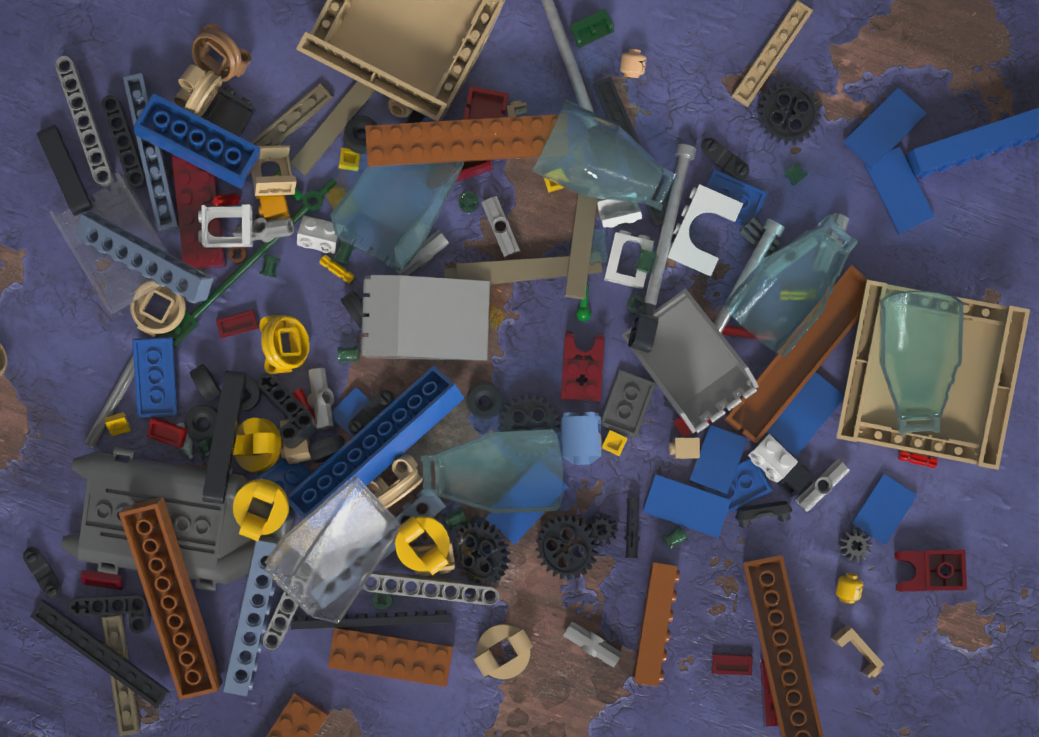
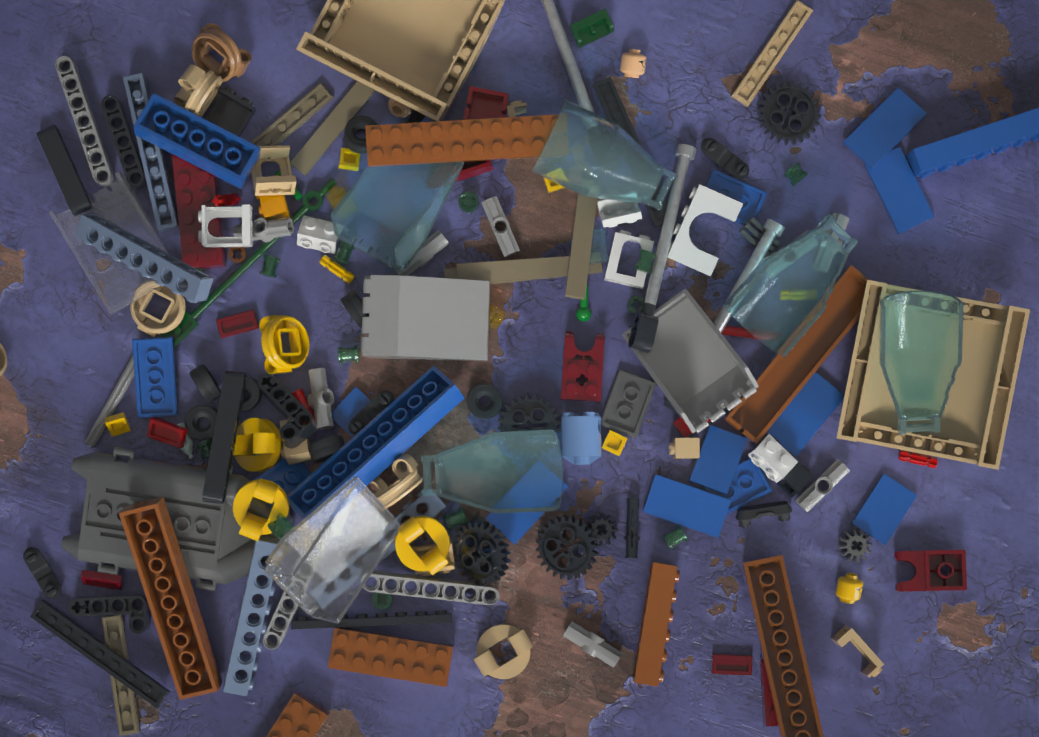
(280, 526): none -> clear green wheel

